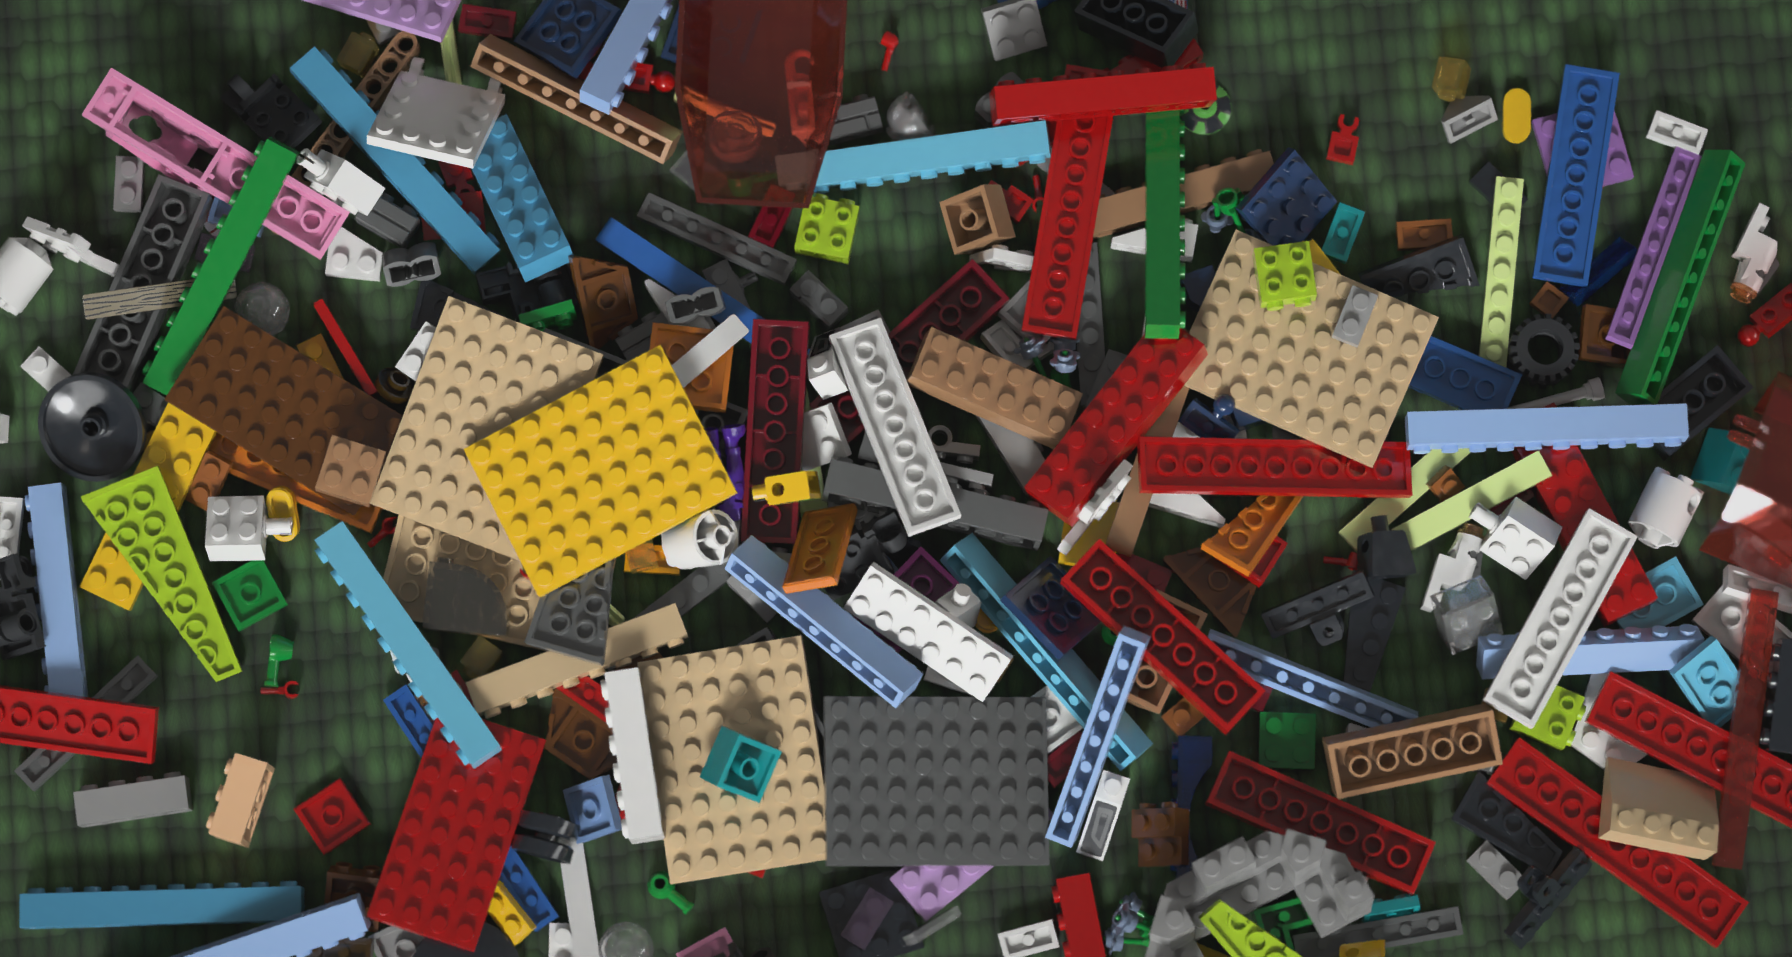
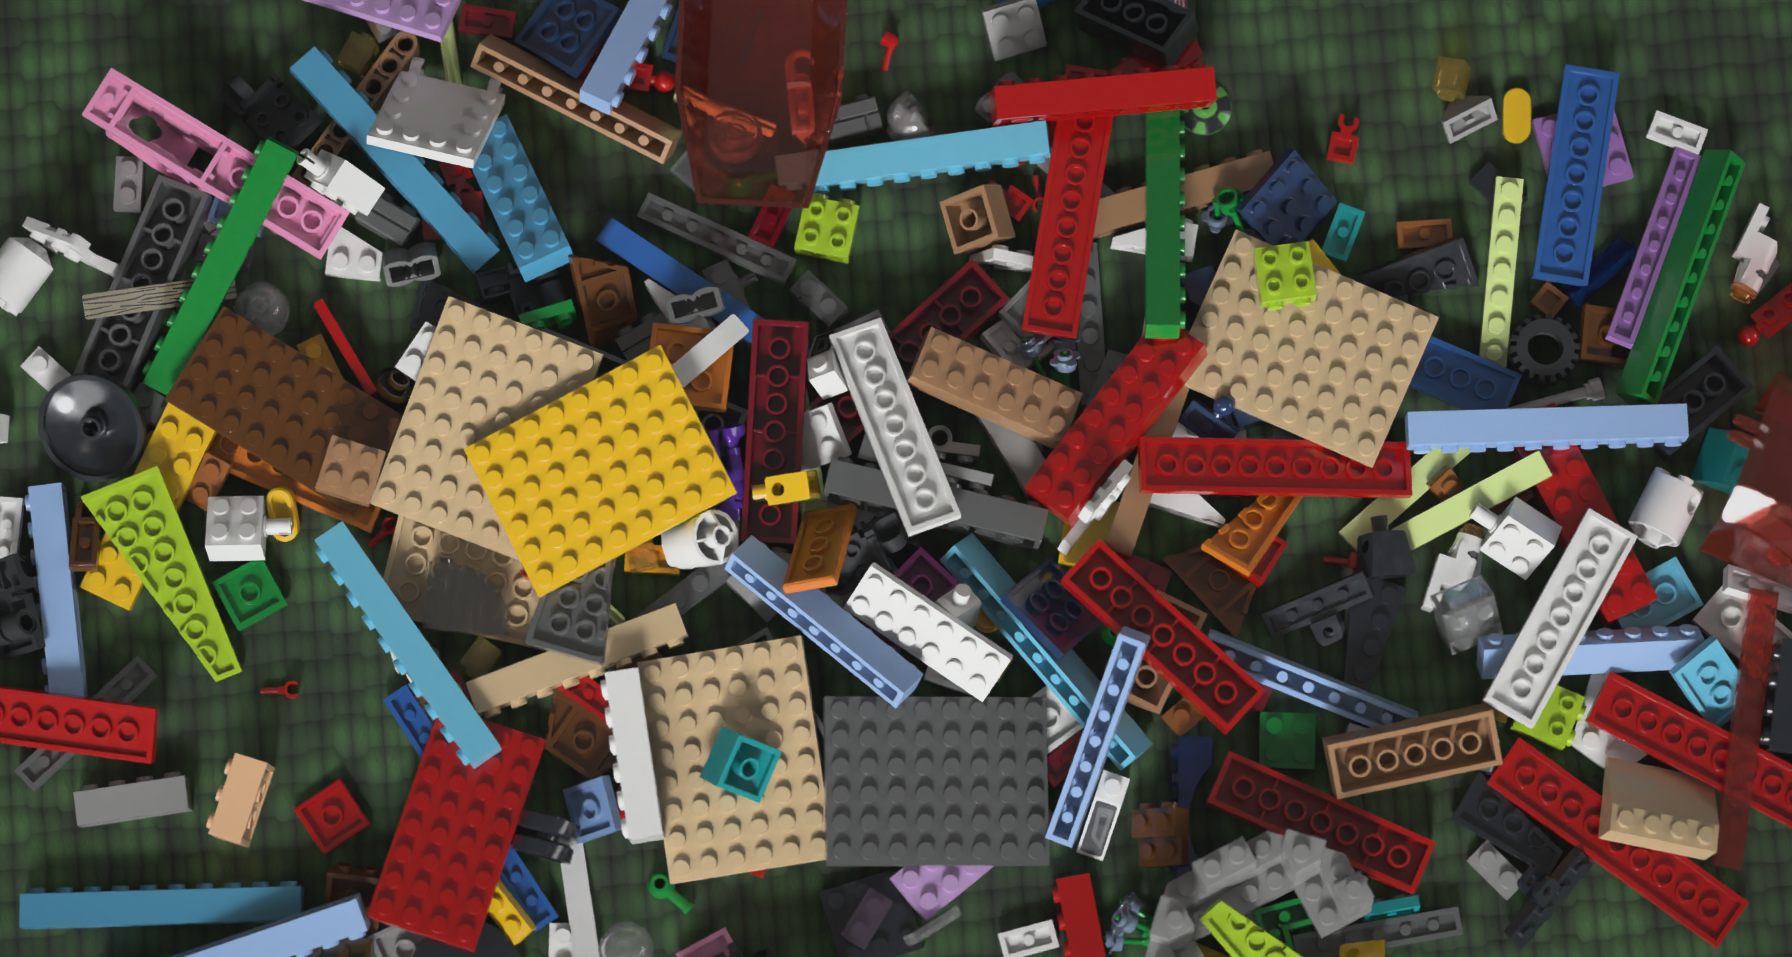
(84, 541): none -> reddish brown hinge
(279, 650): green bar -> none
(1354, 316): light grey plate -> none

